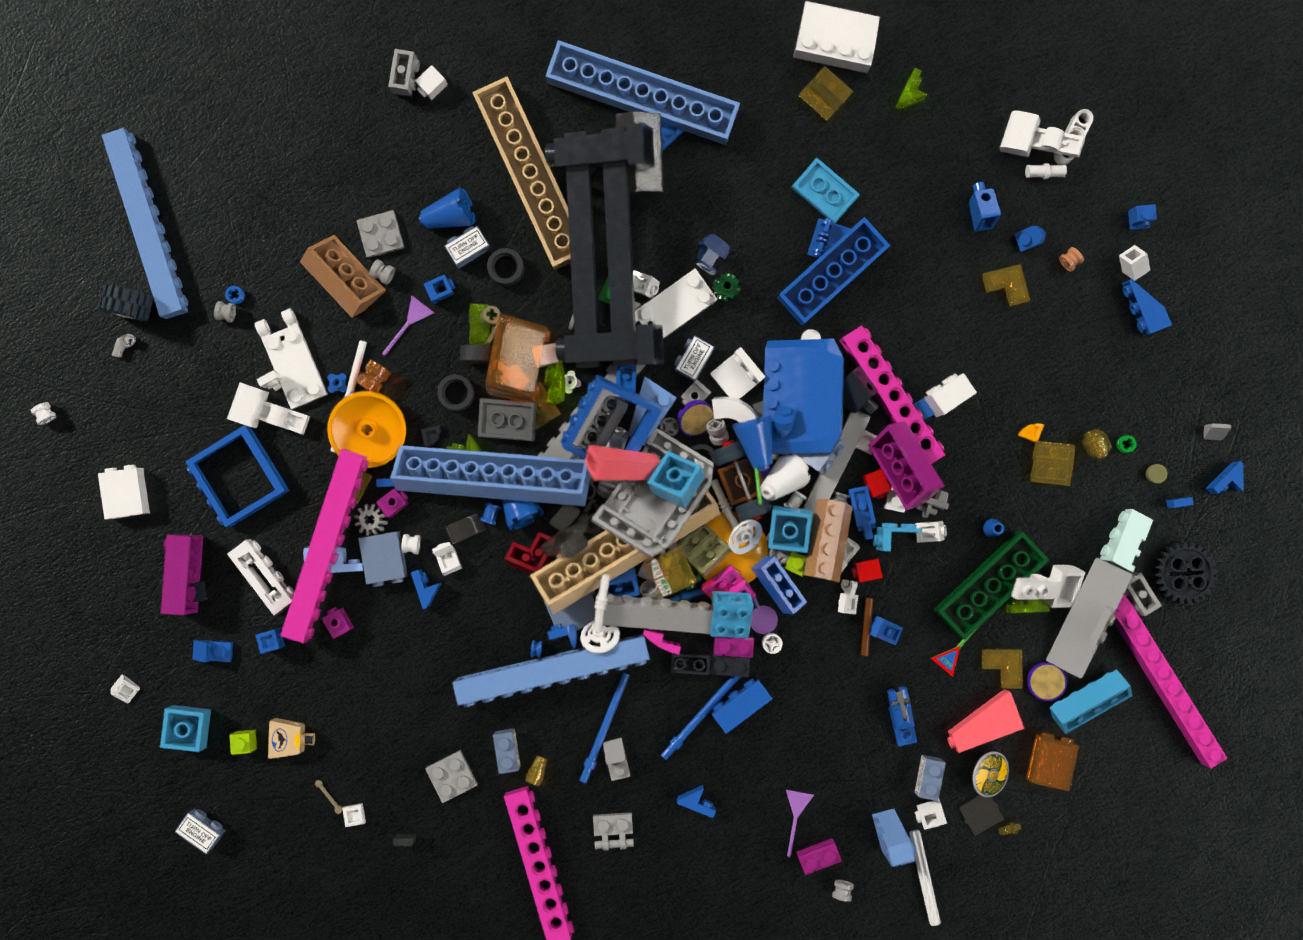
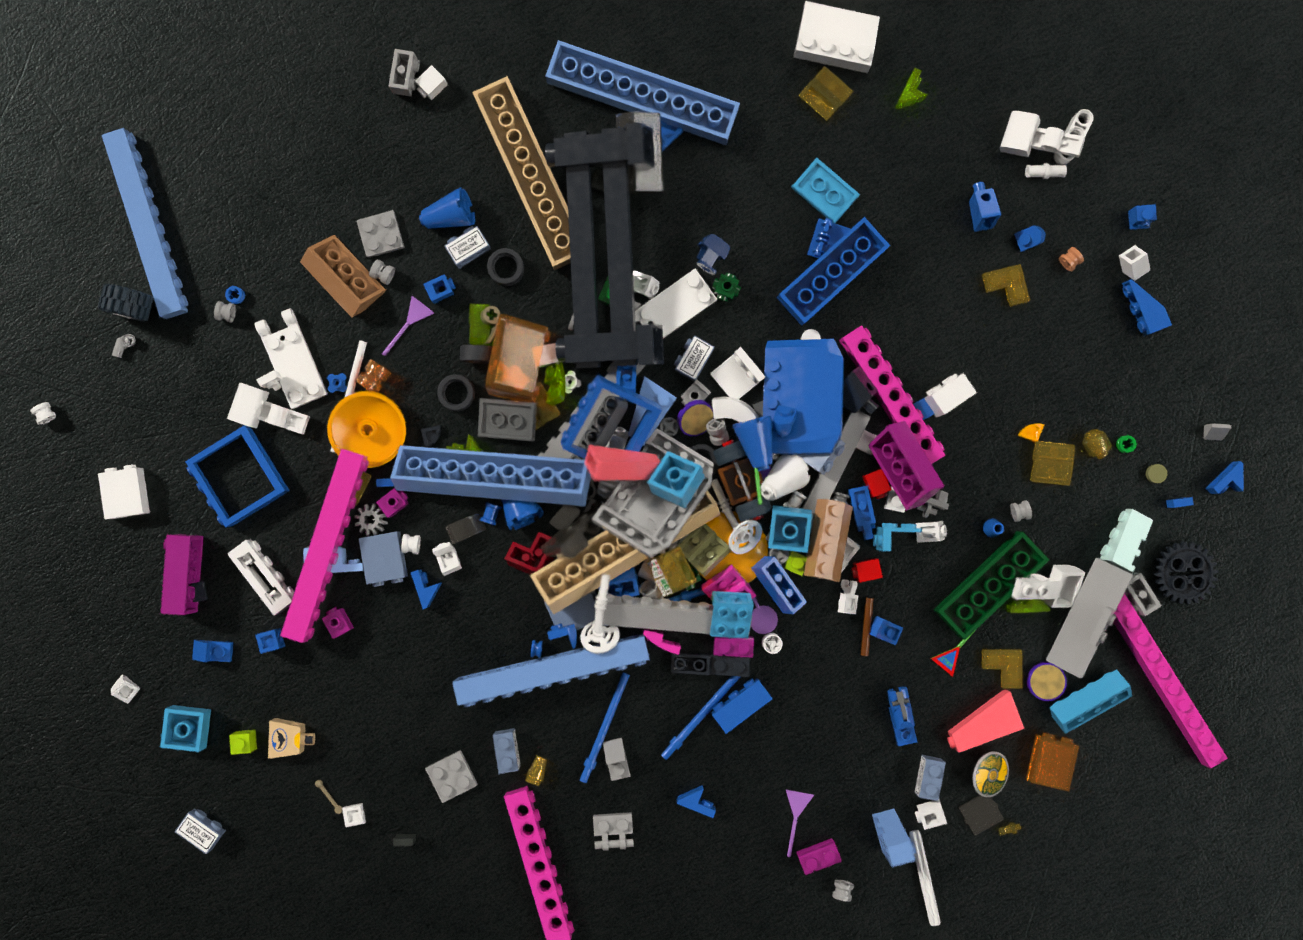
(1021, 511): none -> light grey wheel

